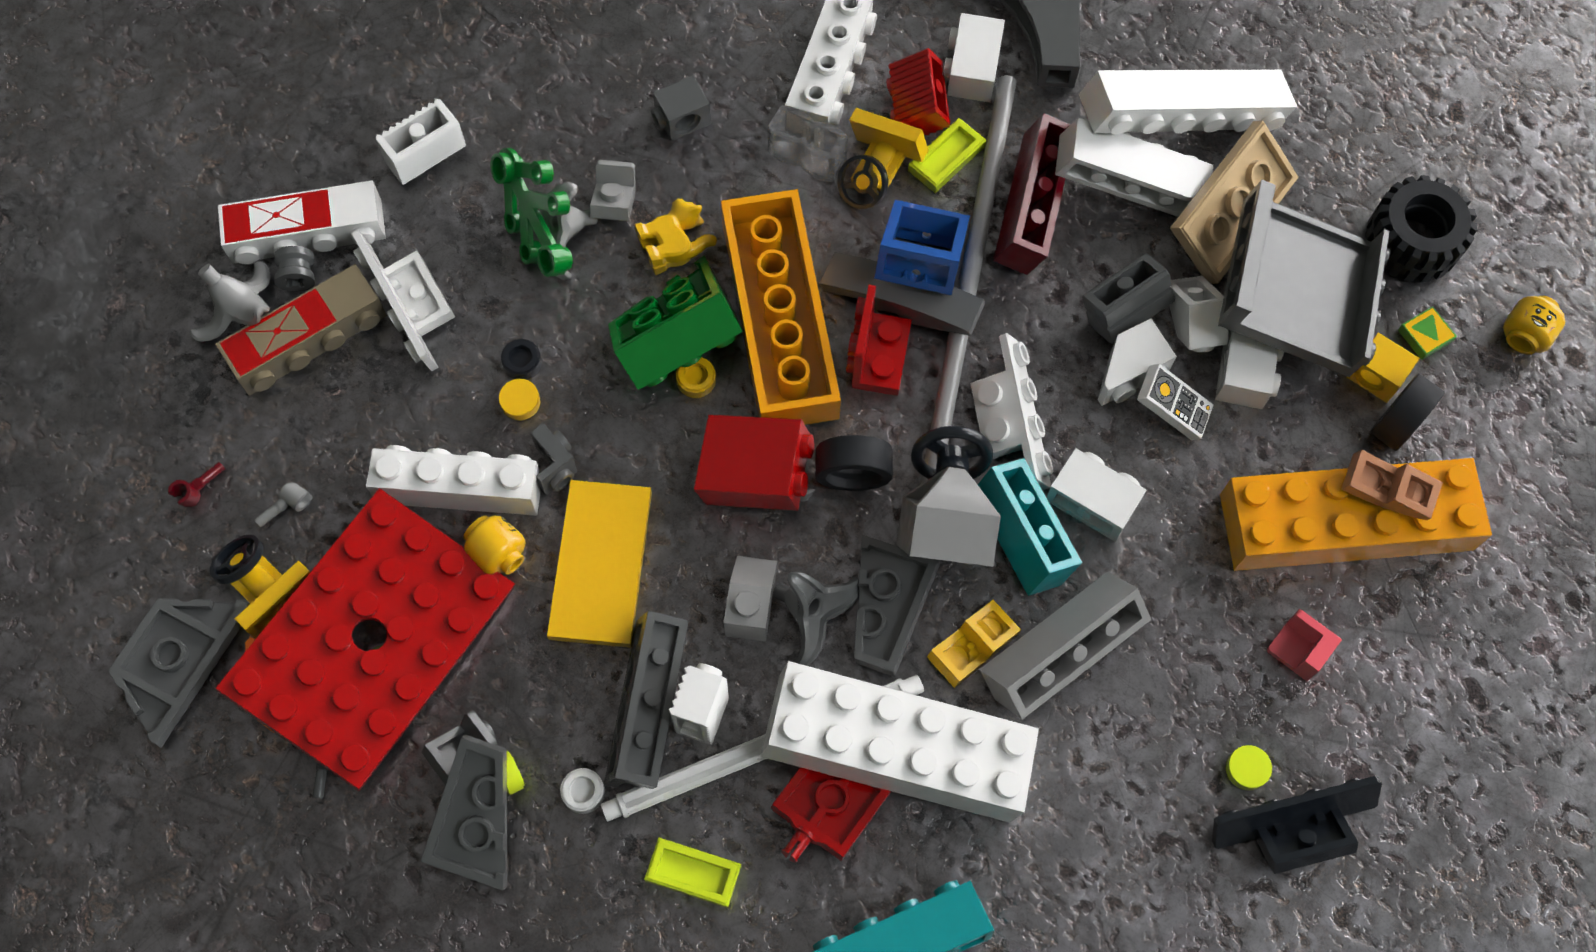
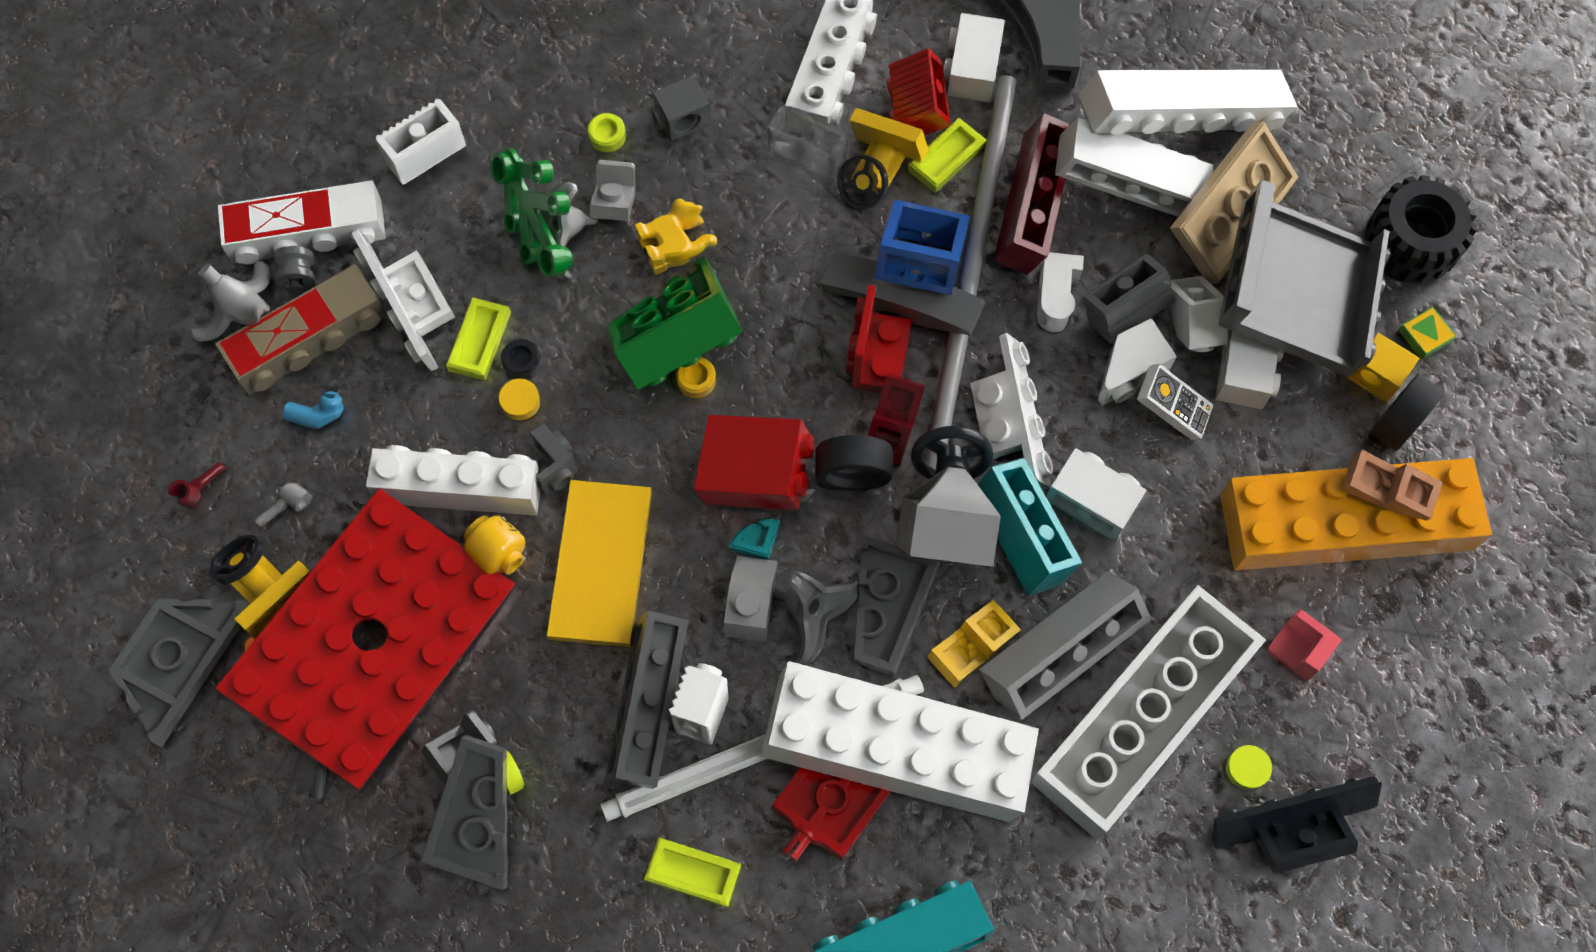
(315, 417): none -> dark azure arm
(478, 339): none -> neon yellow tile
(582, 790): white tile -> none
(606, 132): none -> neon yellow tile
(756, 539): none -> teal tile
(780, 308): light orange brick -> none
(897, 413): none -> dark red slope
(1054, 296): none -> white leg
(1147, 712): none -> white brick
(1534, 324): yellow head -> none

